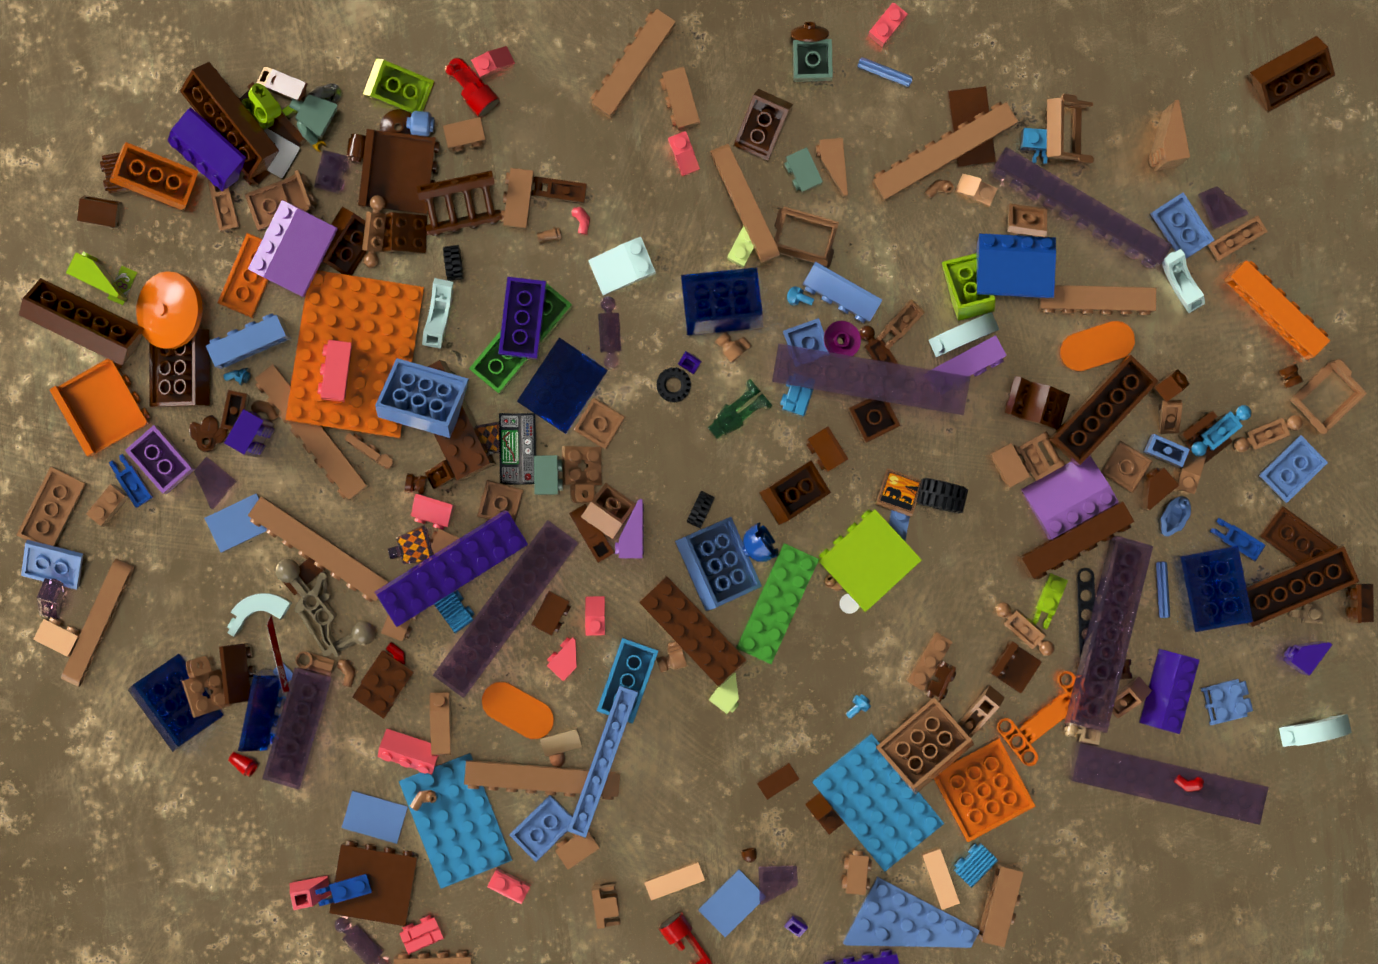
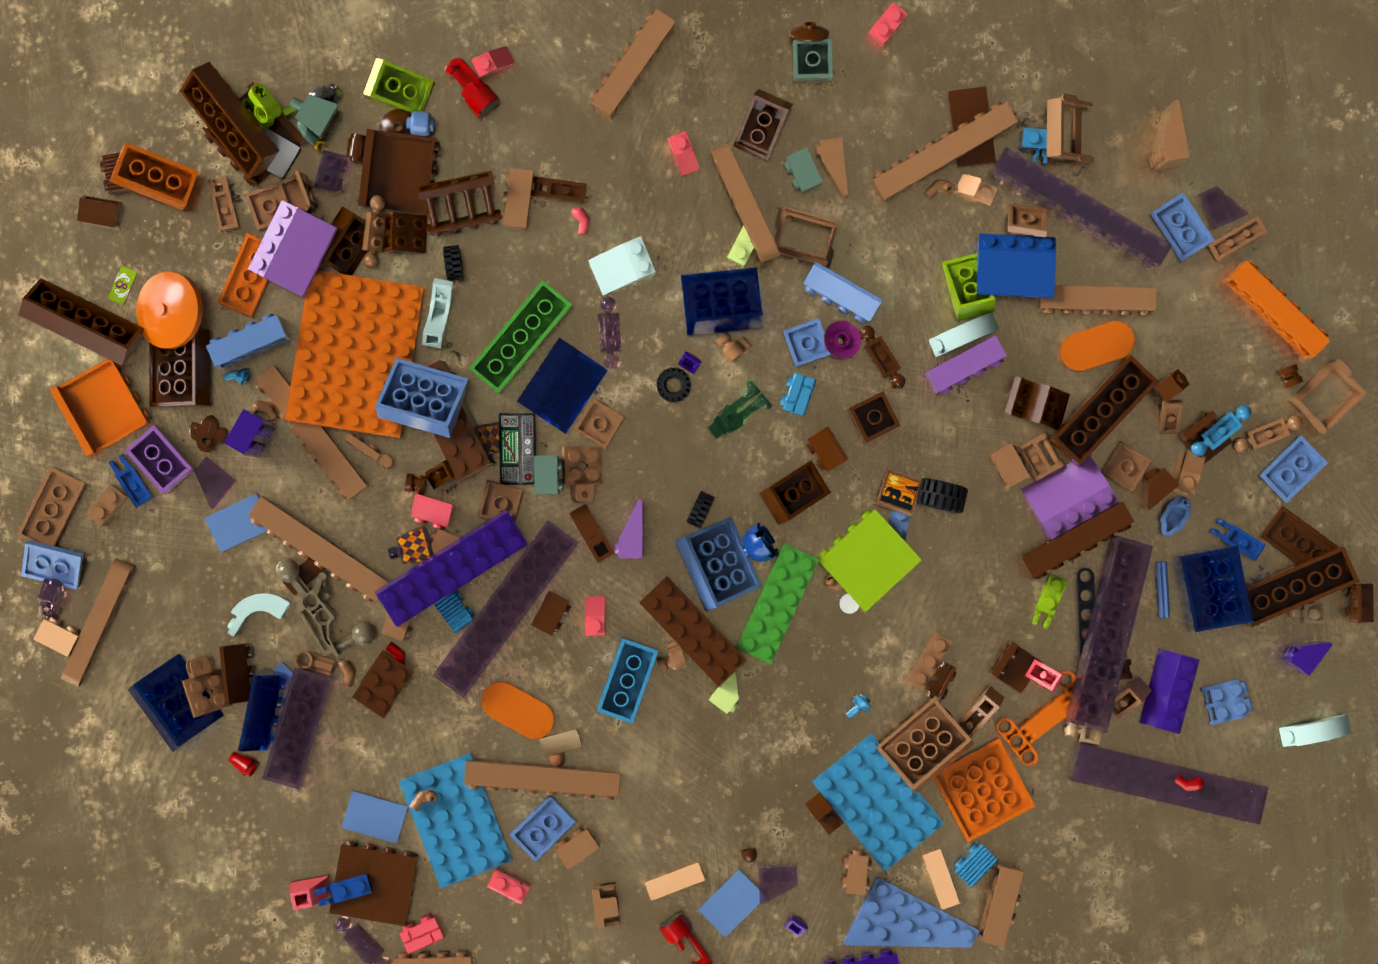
(89, 271): lime slope -> none
(206, 149): dark purple slope -> none
(233, 407): reddish brown brick -> none
(278, 659): red sticker -> none
(282, 84): slope -> none
(335, 370): coral brick -> none
(407, 751): coral brick -> none
(440, 723): medium nougat slope -> none
(464, 134): medium nougat hinge -> none
(522, 318): dark purple brick -> none
(549, 235): medium nougat pin -> none
(565, 661): coral slope -> none
(602, 761): medium blue plate -> none
(608, 510): medium nougat brick -> none
(679, 98): medium nougat brick -> none
(778, 781): reddish brown tile -> none
(796, 295): dark azure plate -> none
(871, 379): clear purple brick -> none
(885, 72): medium blue axle -> none
(901, 322): medium nougat hinge -> none
(1025, 629): medium nougat plate -> none
(1044, 675): none -> coral slope
(1166, 450): medium blue brick -> none
(1182, 281): light aqua arch -> none
(1293, 73): reddish brown slope -> none

